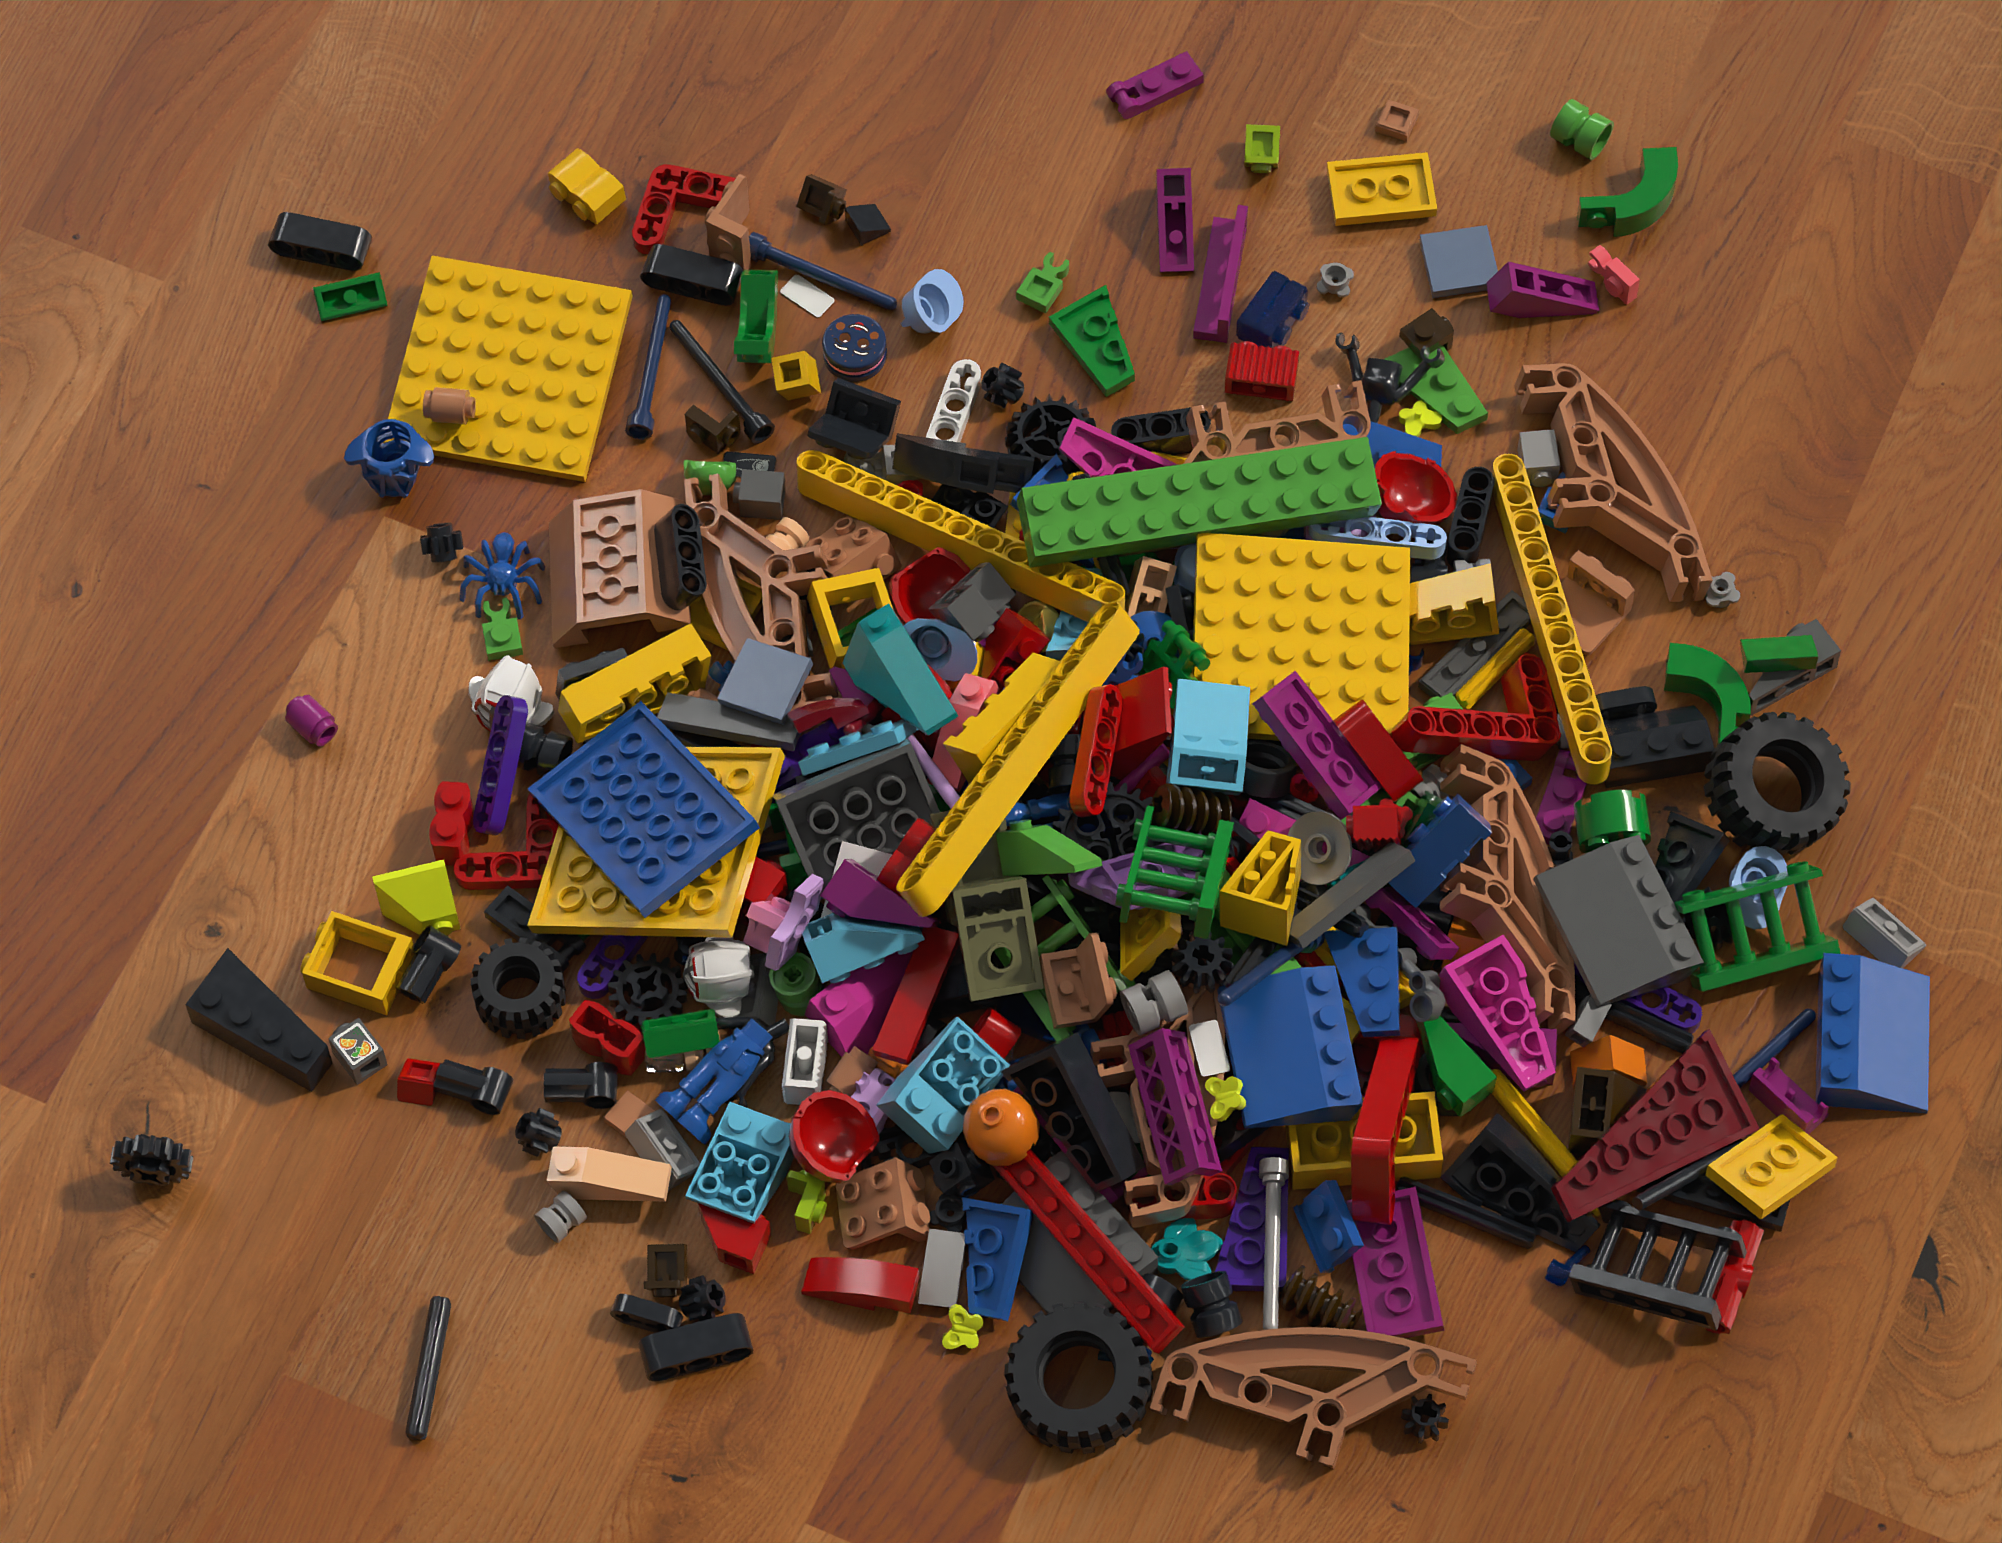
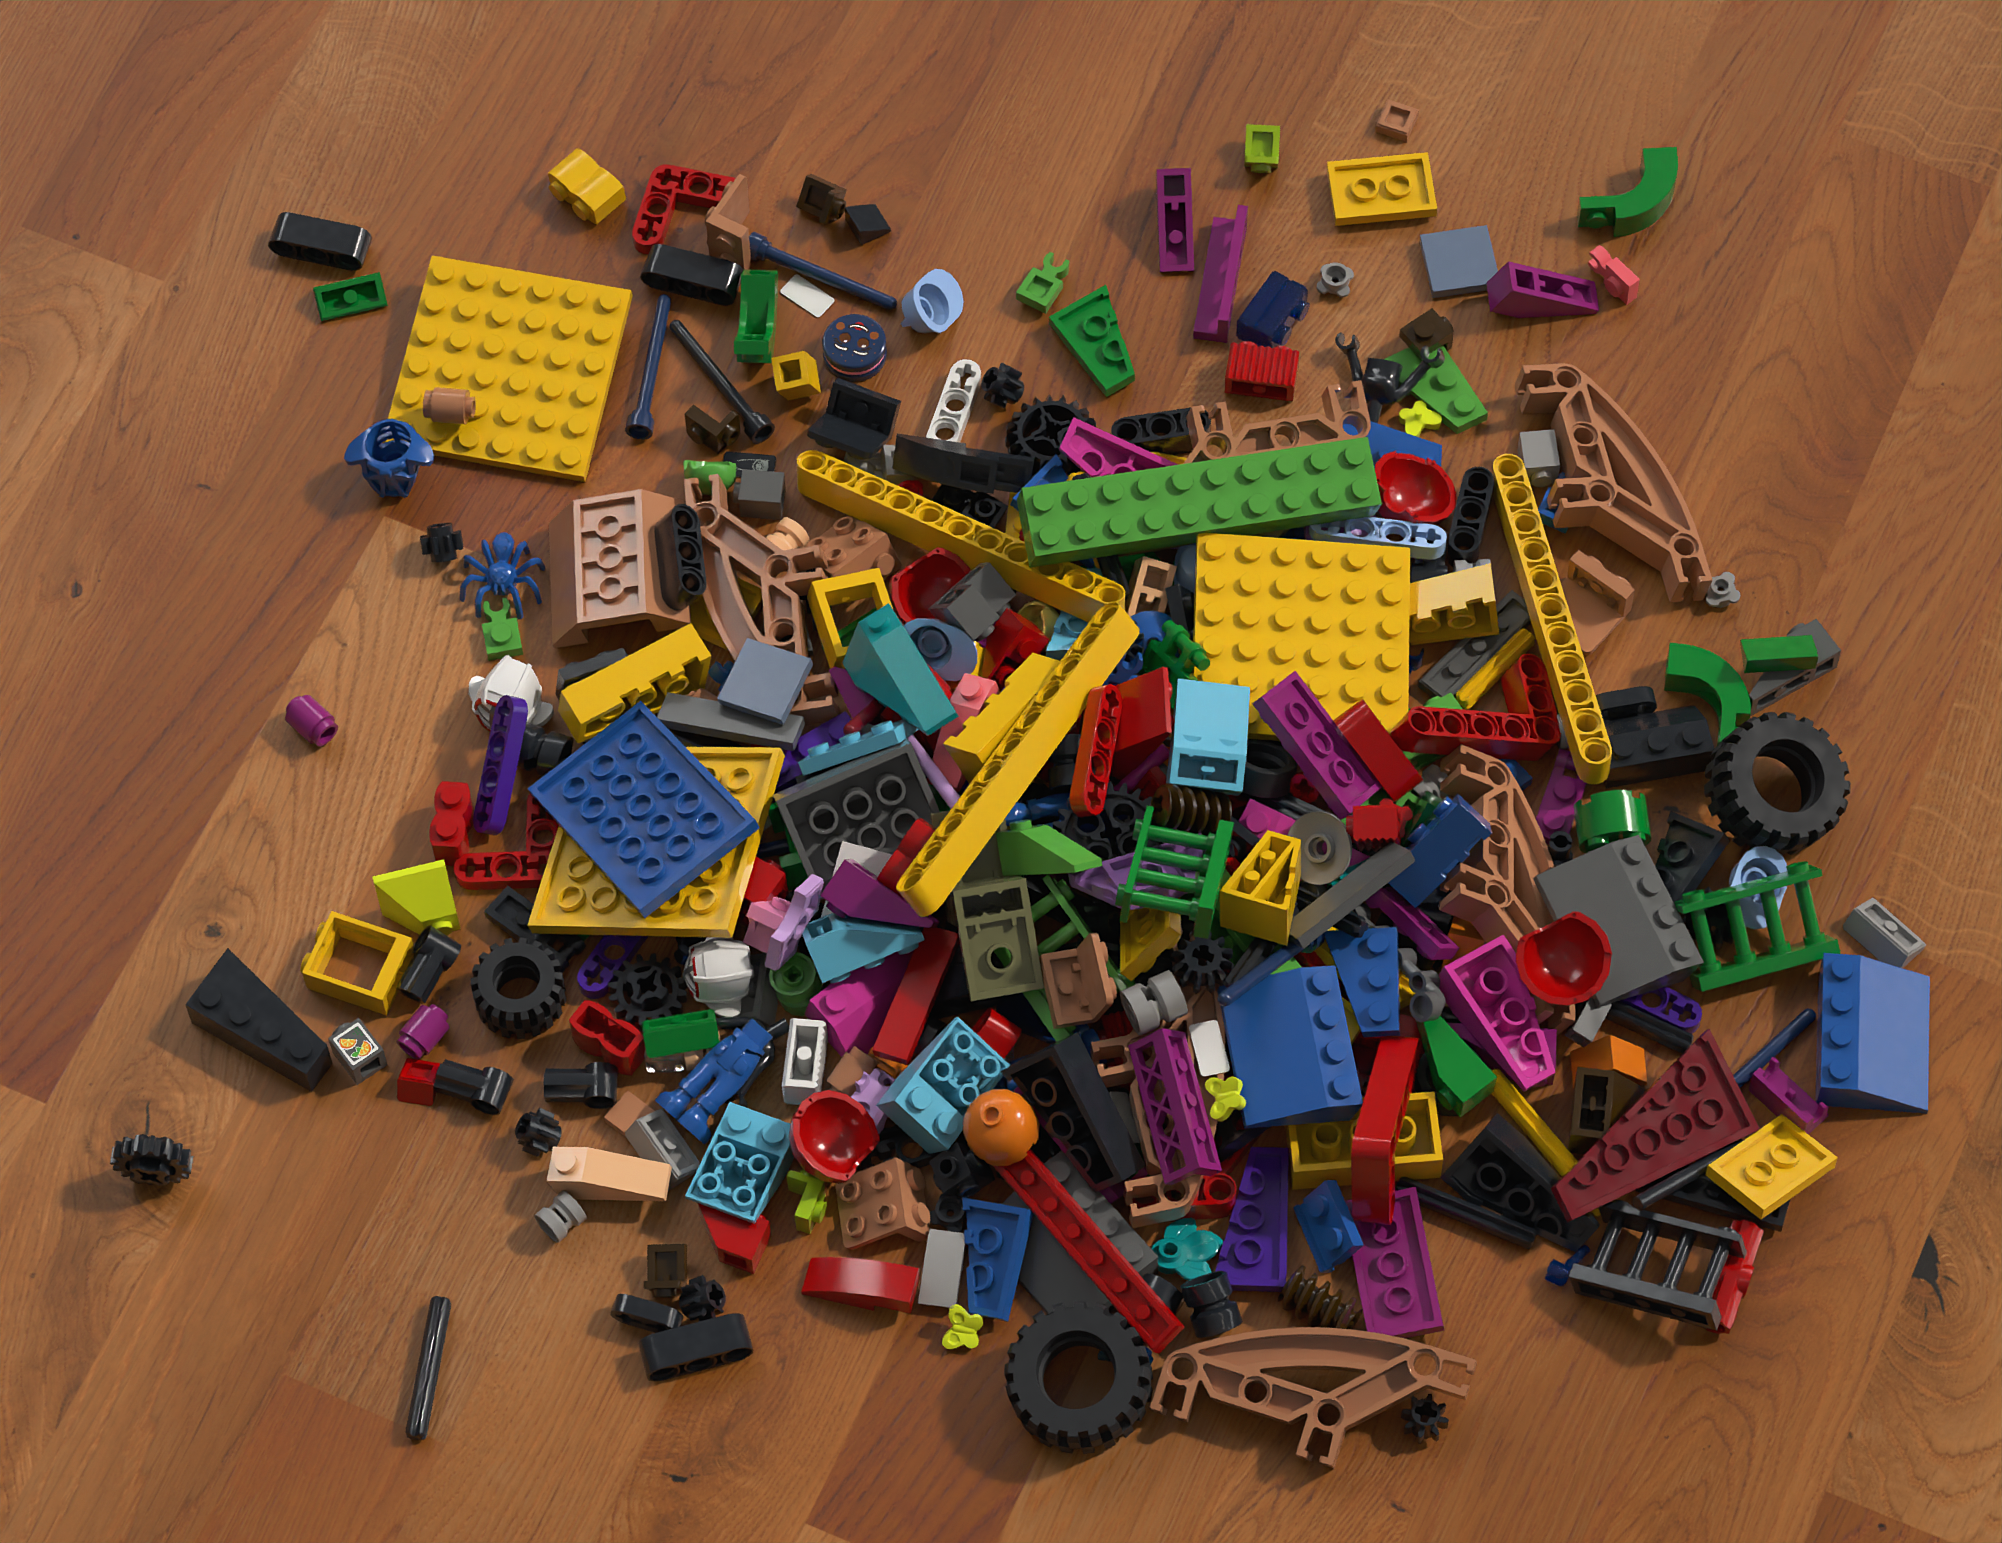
(423, 1031): none -> magenta brick
(839, 711): dark red slope -> none
(1155, 85): magenta plate -> none
(1273, 1173): light grey piece -> none
(1565, 959): none -> red cylinder
(1578, 127): bright green wheel -> none

